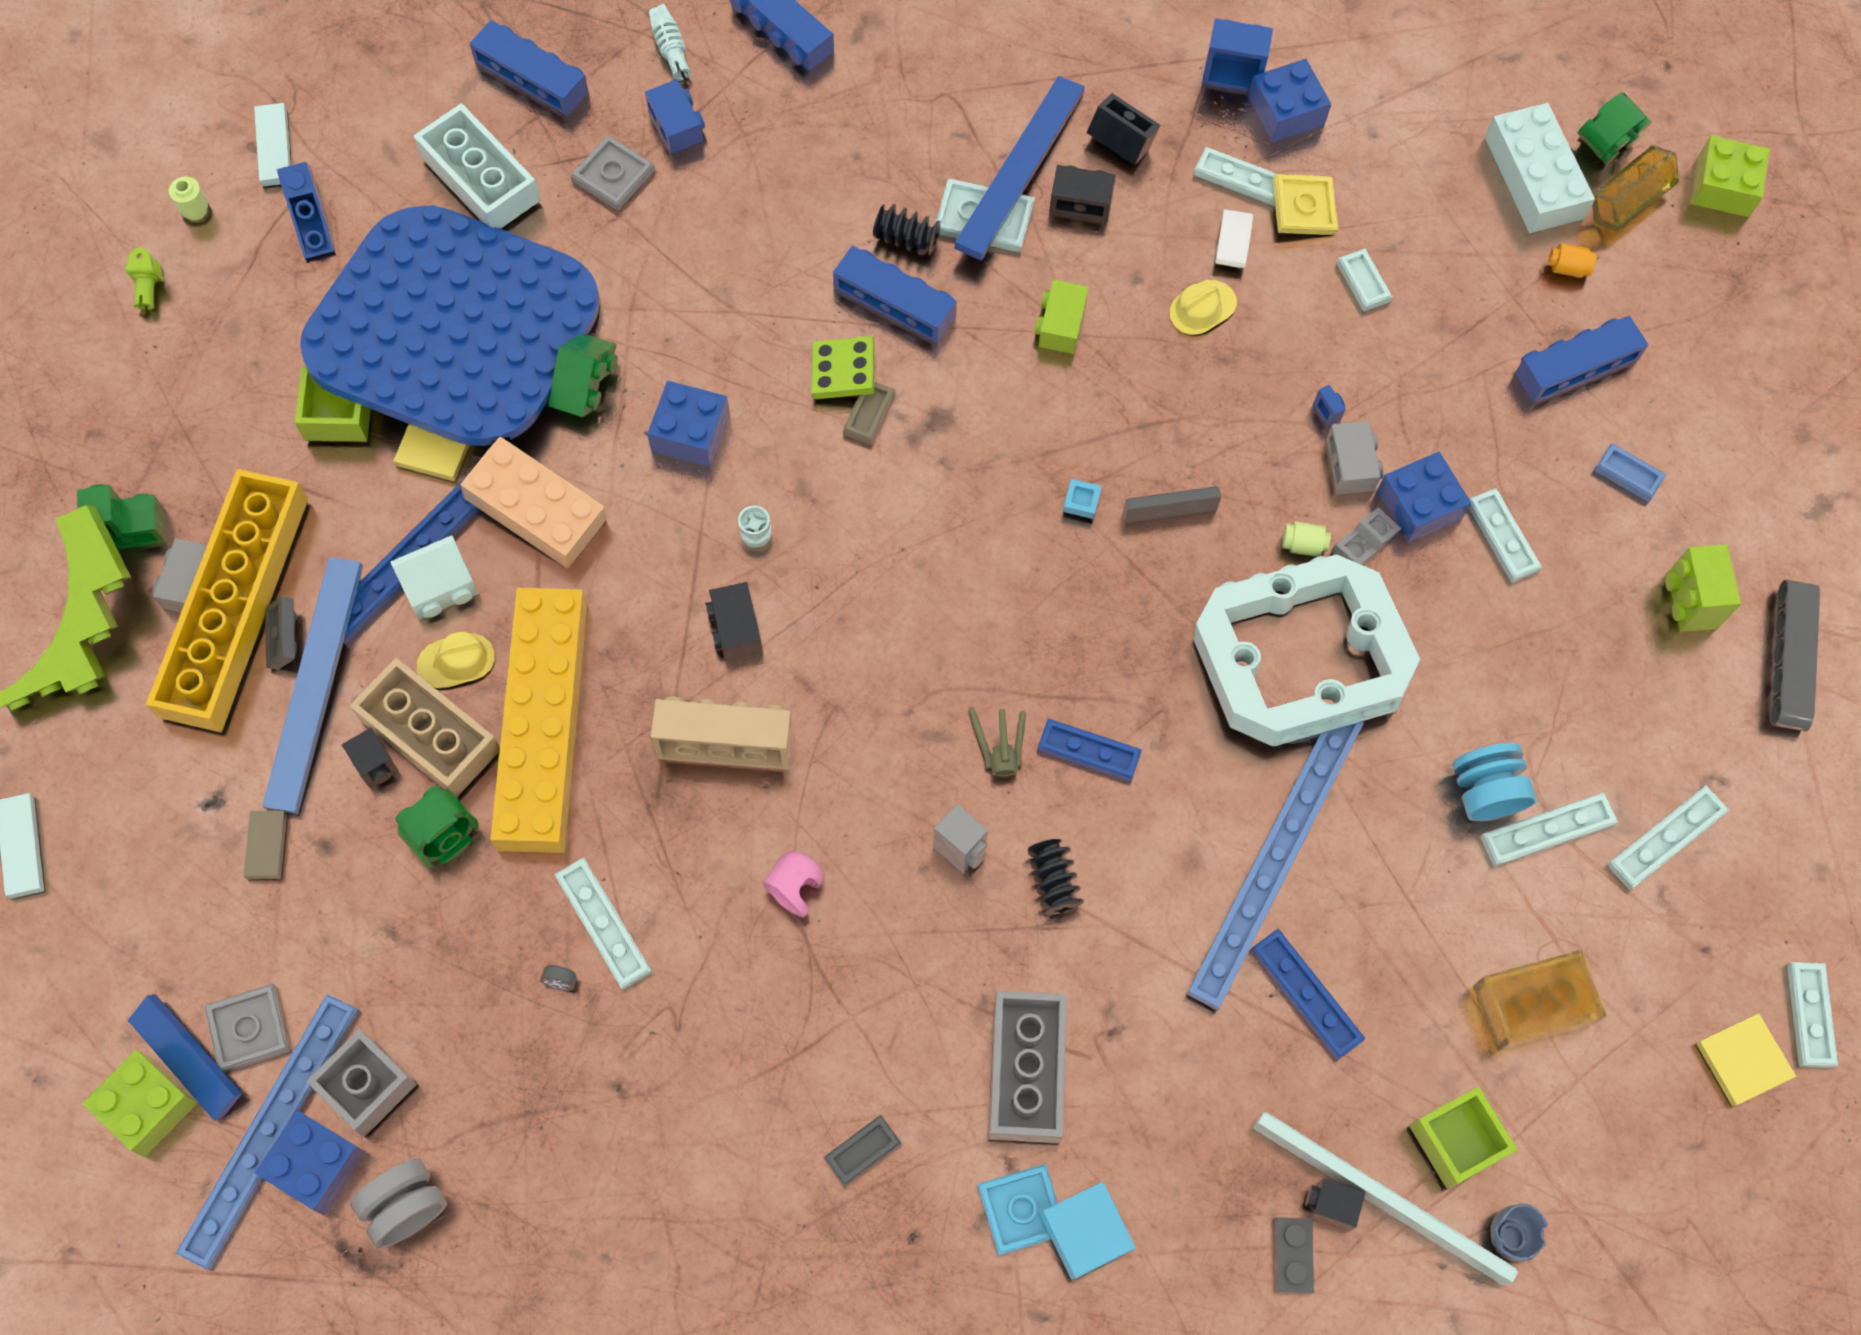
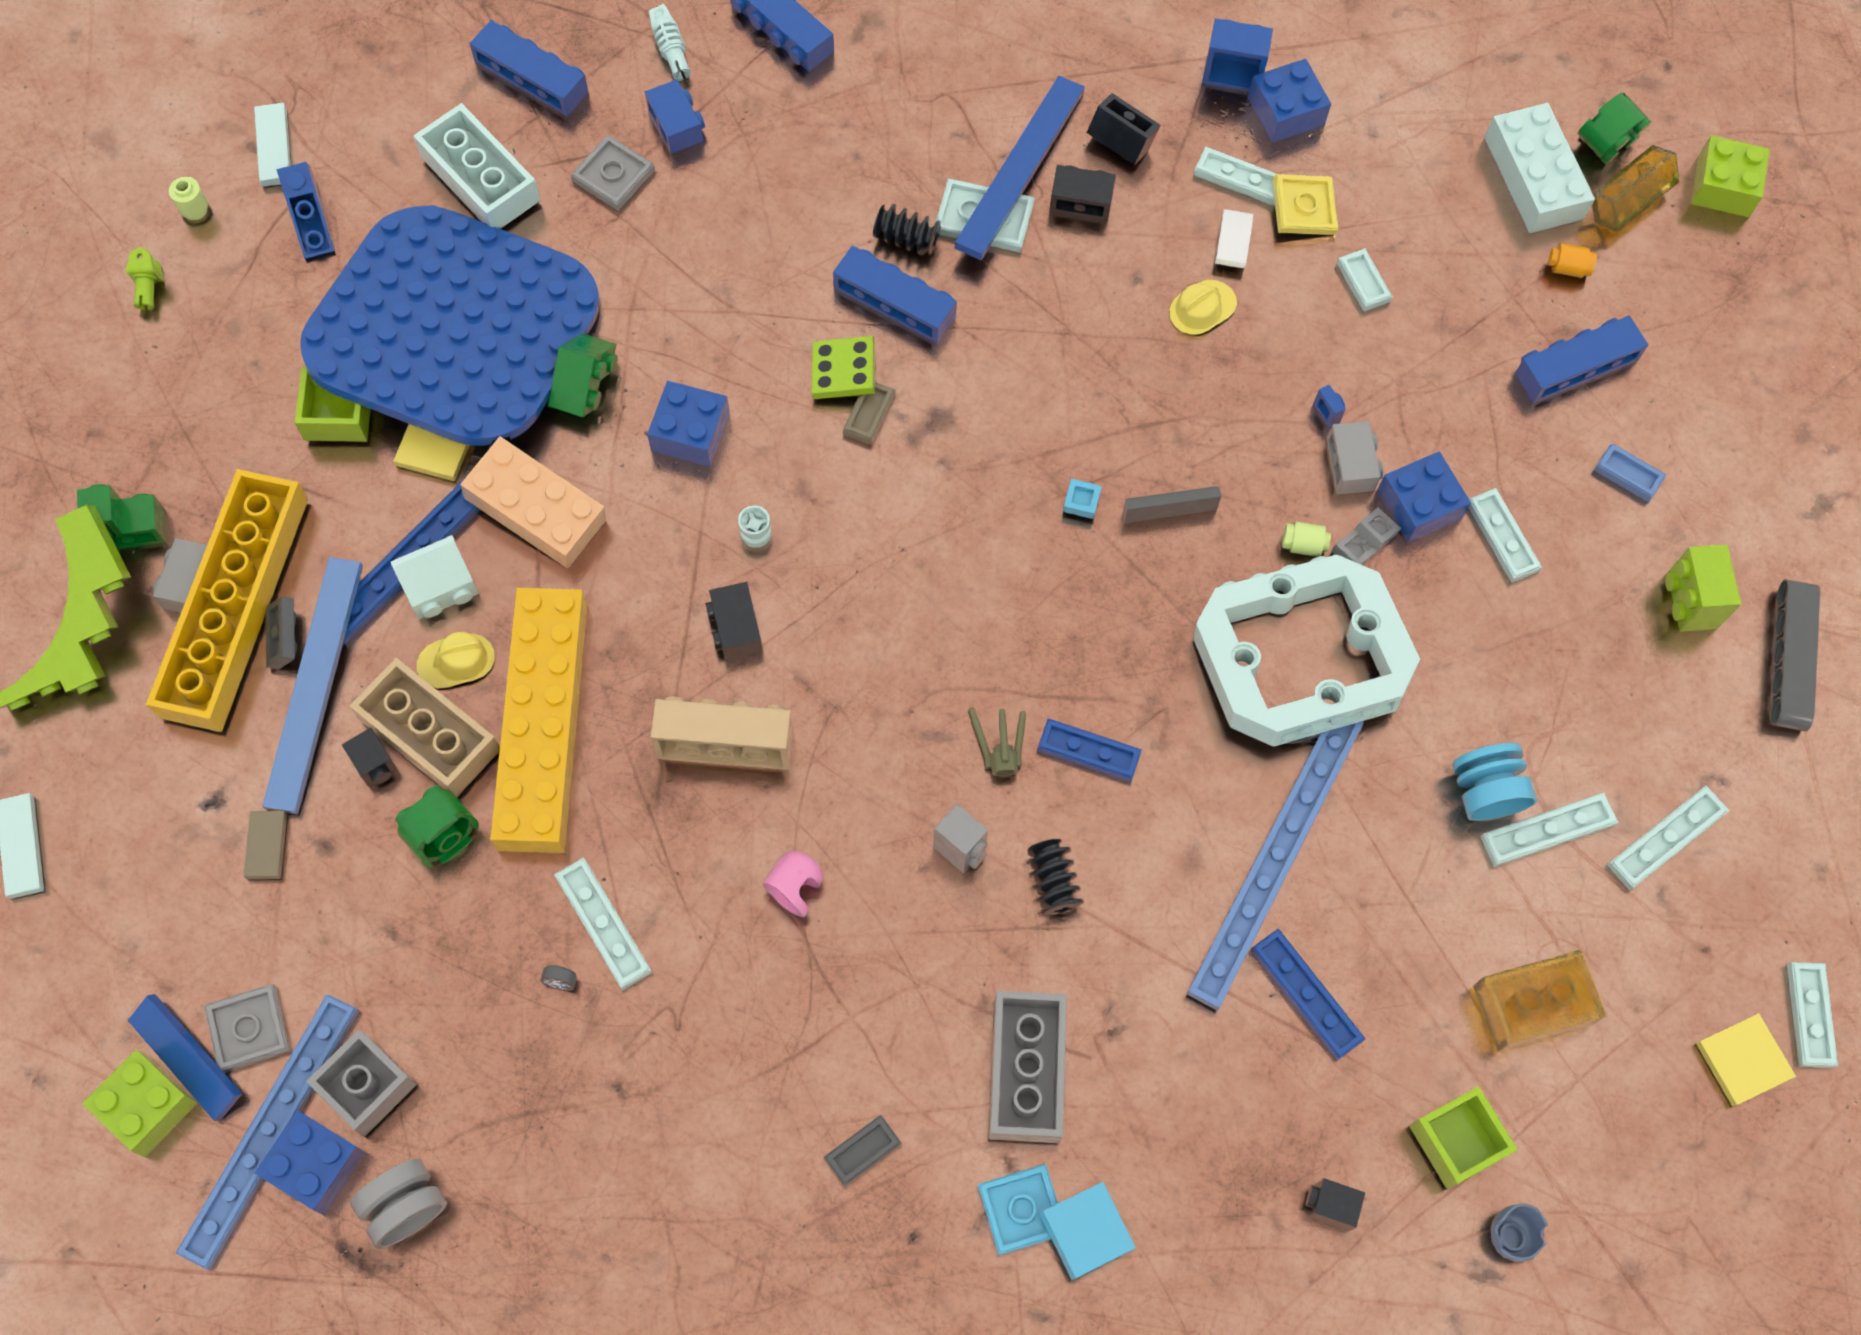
(1062, 316): lime brick -> none
(1294, 1255): dark grey plate -> none
(1386, 1199): light aqua tile -> none

